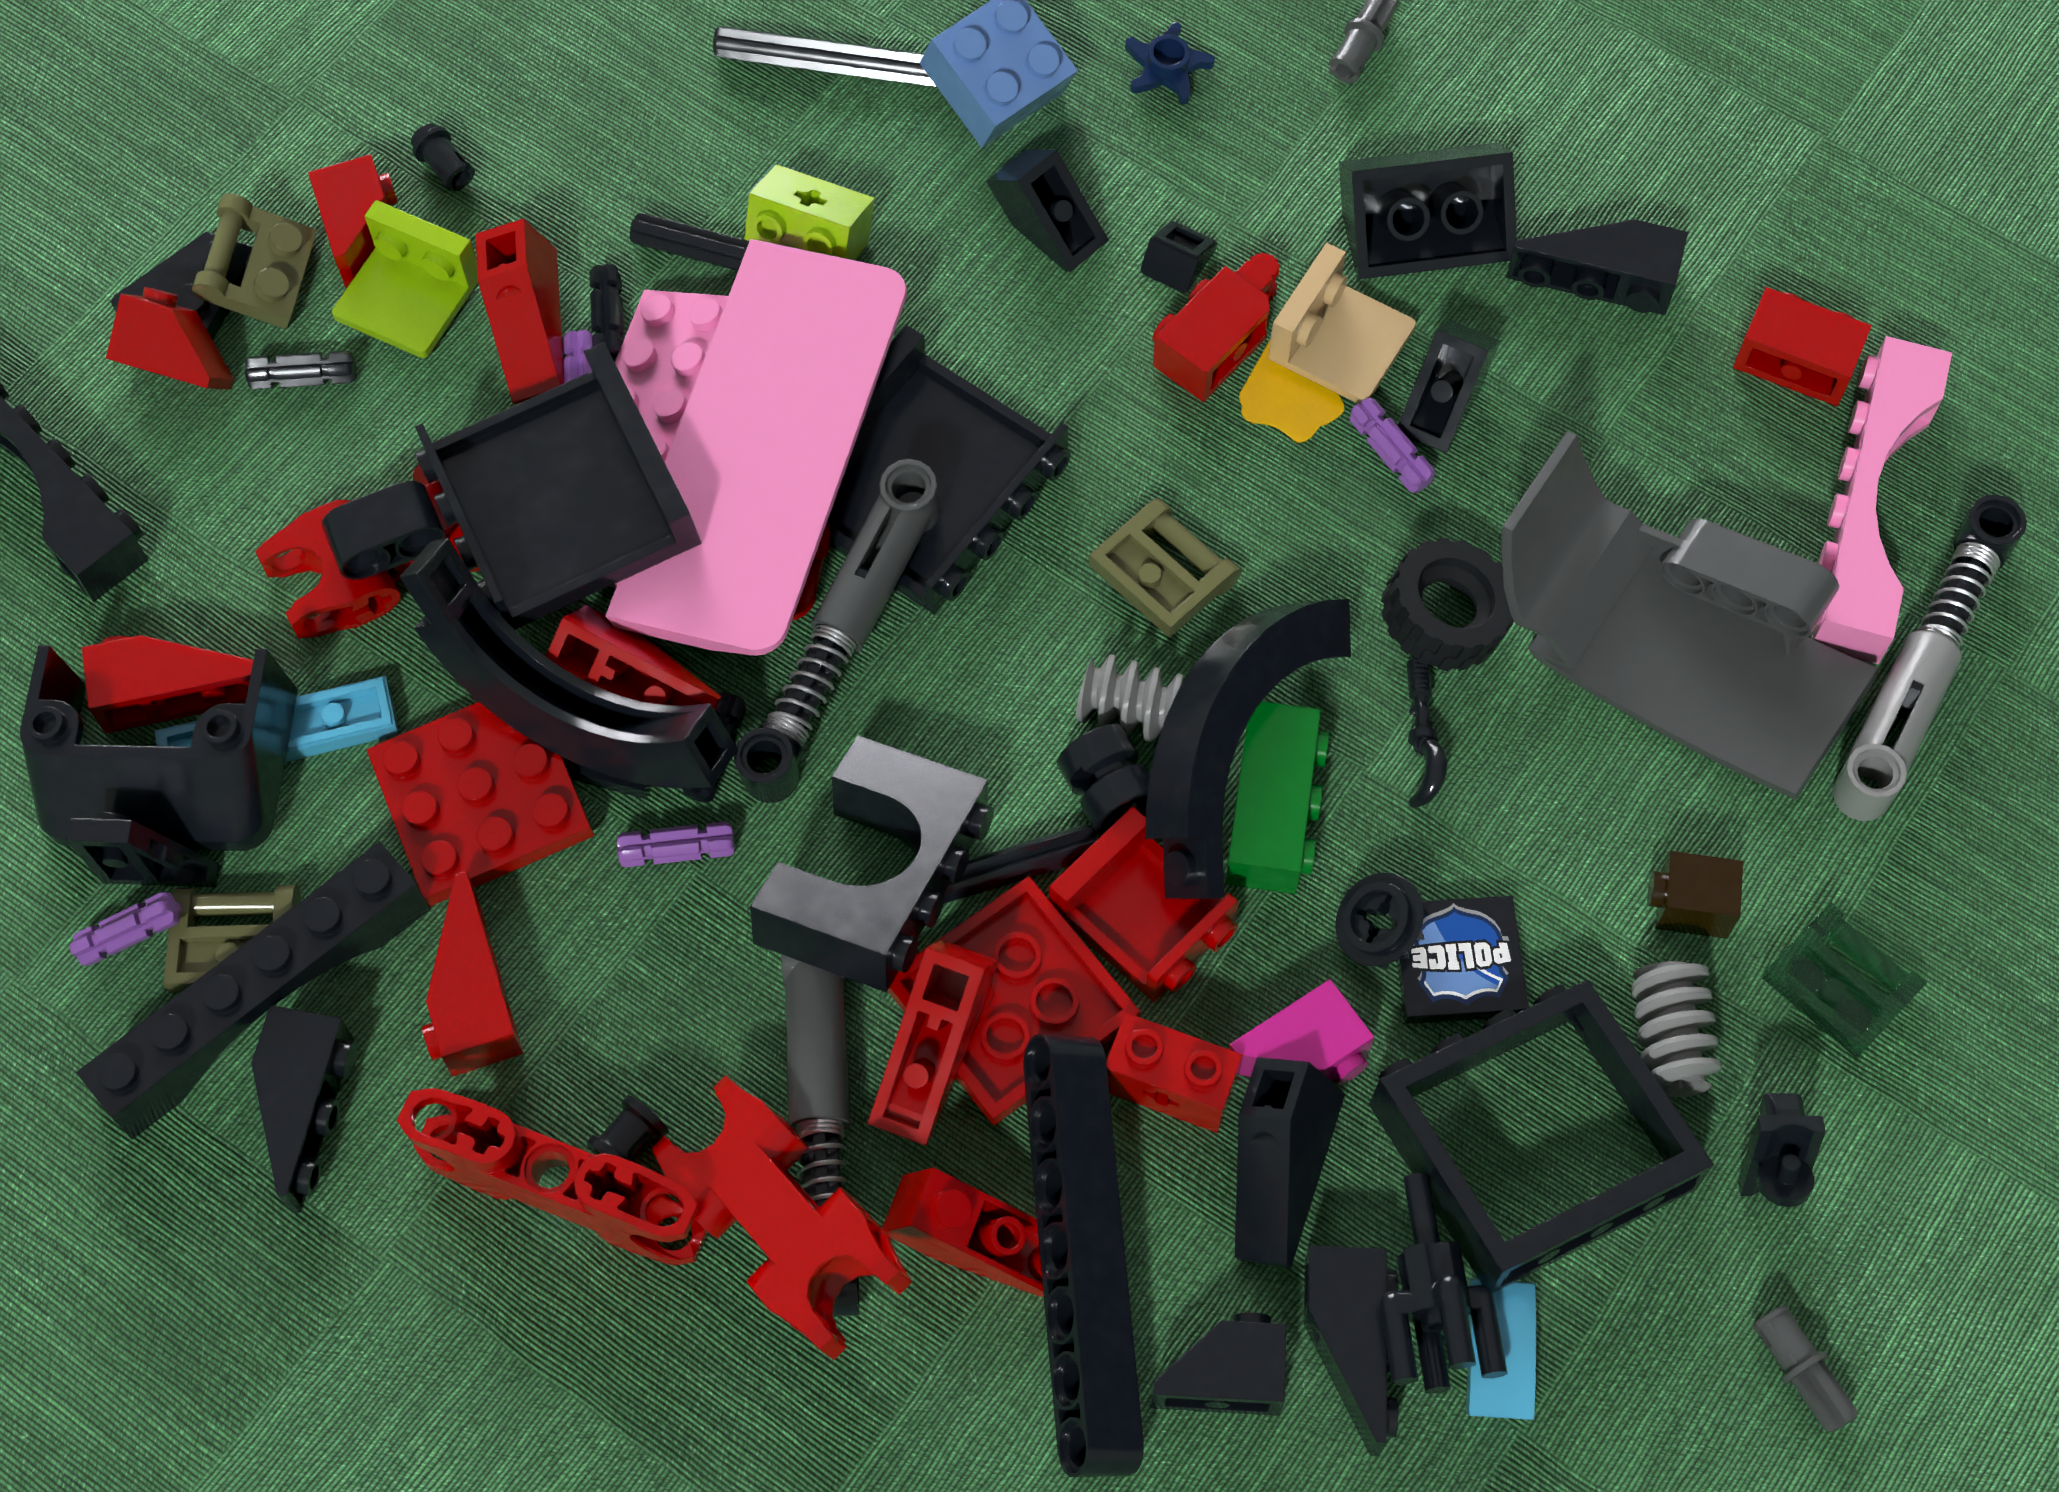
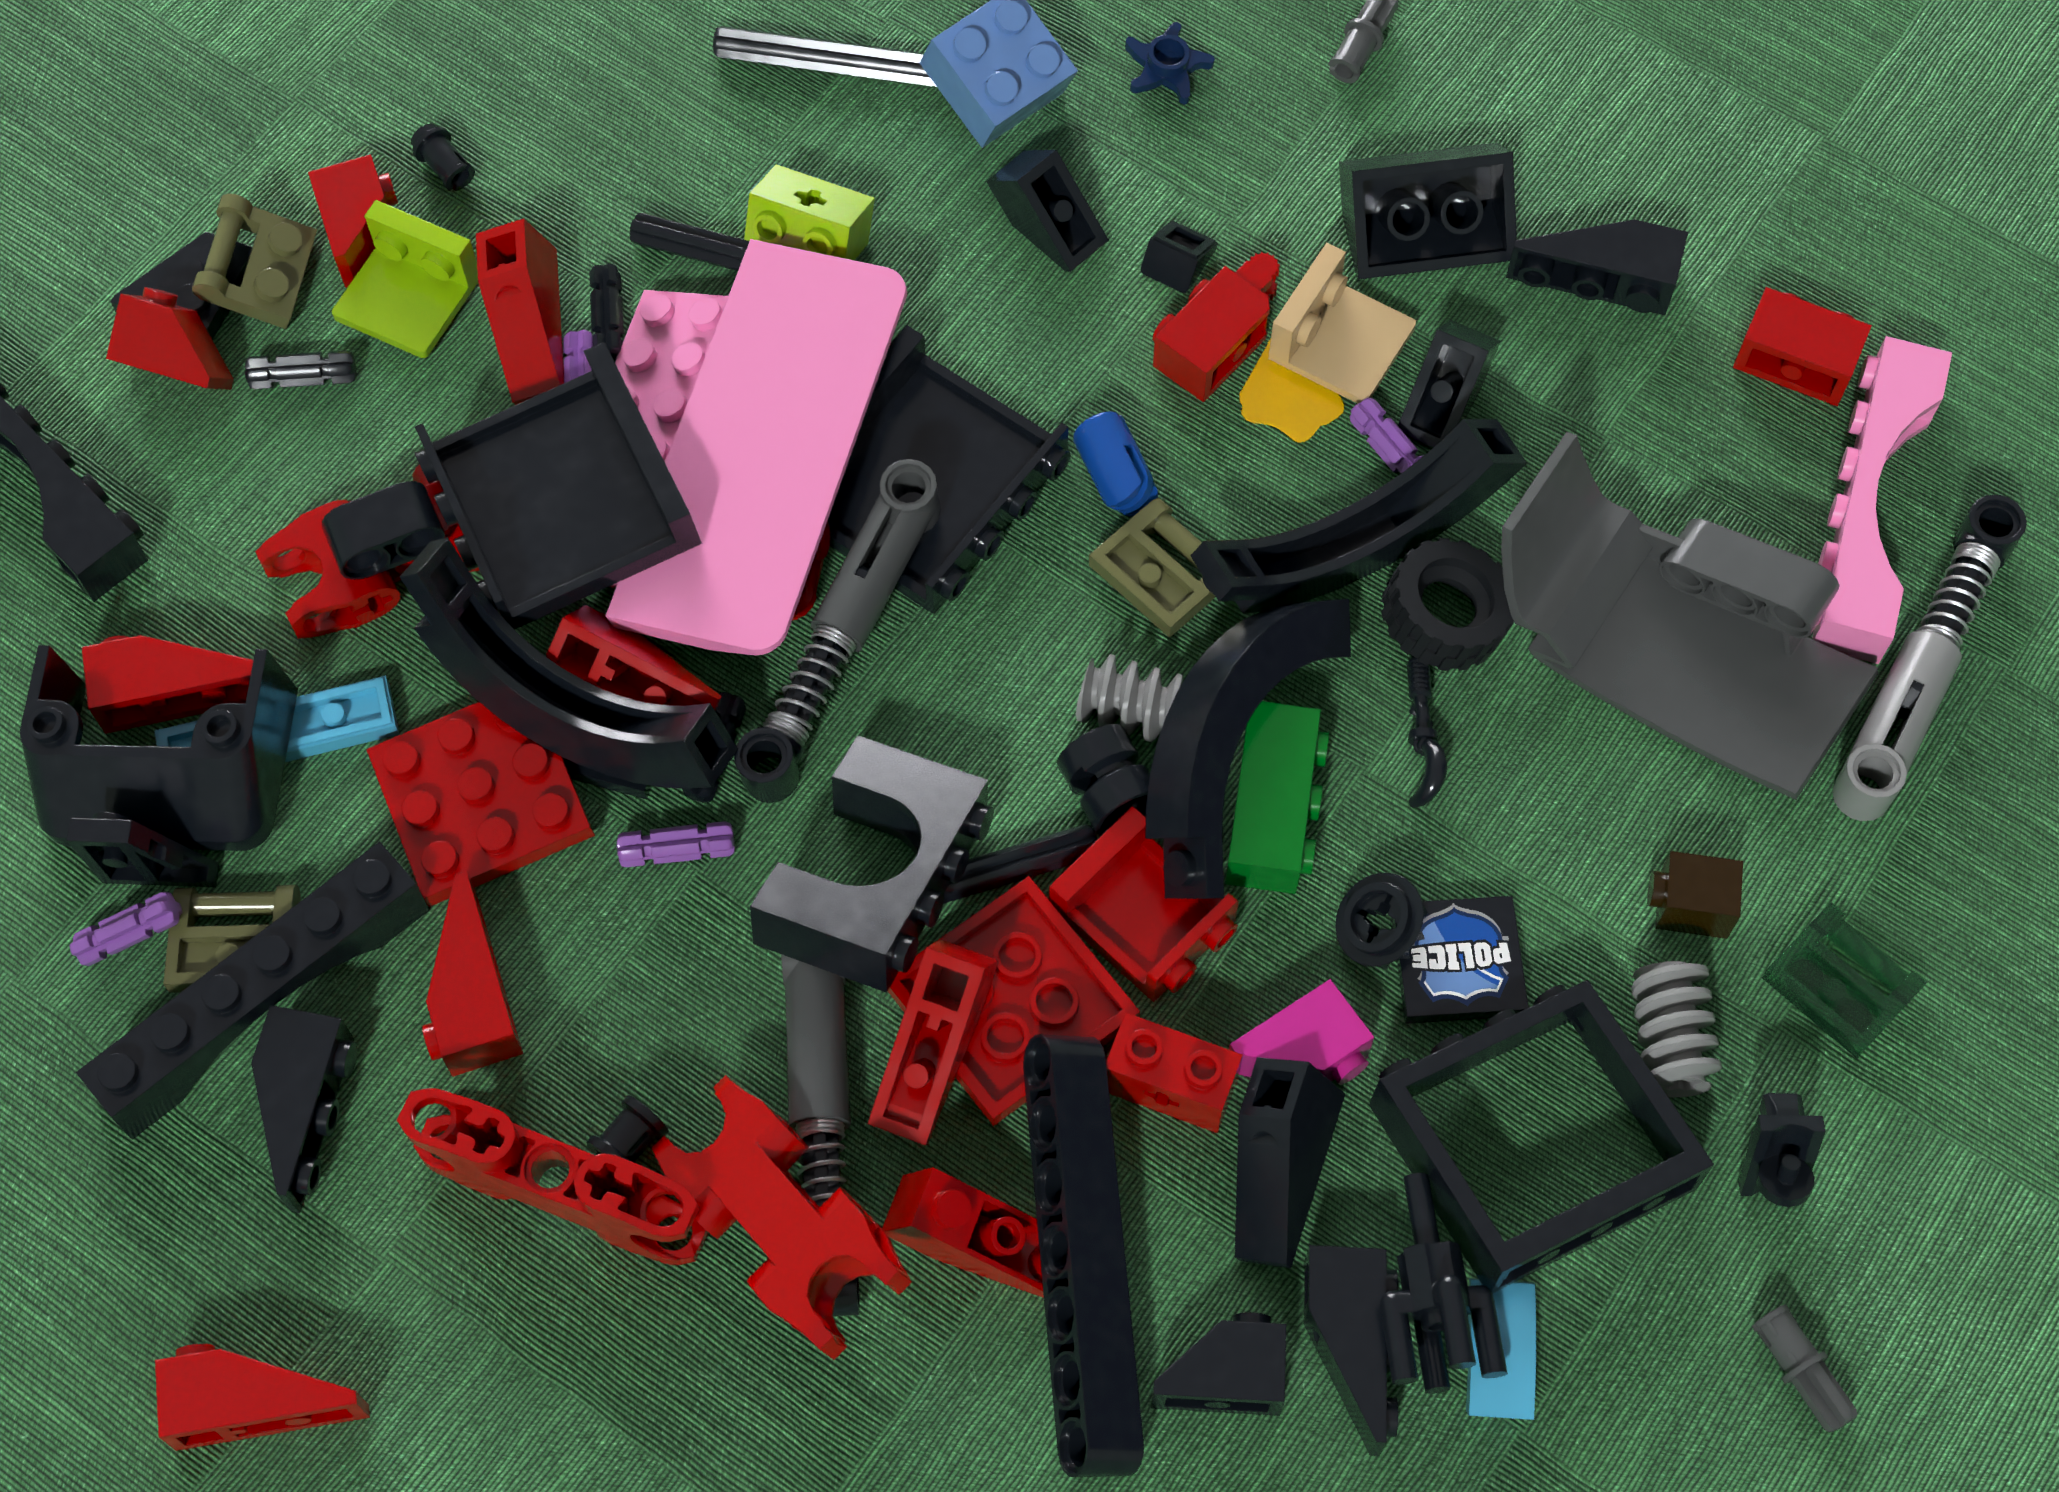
(227, 1397): none -> red slope
(1115, 463): none -> blue arm
(1368, 533): none -> black arch

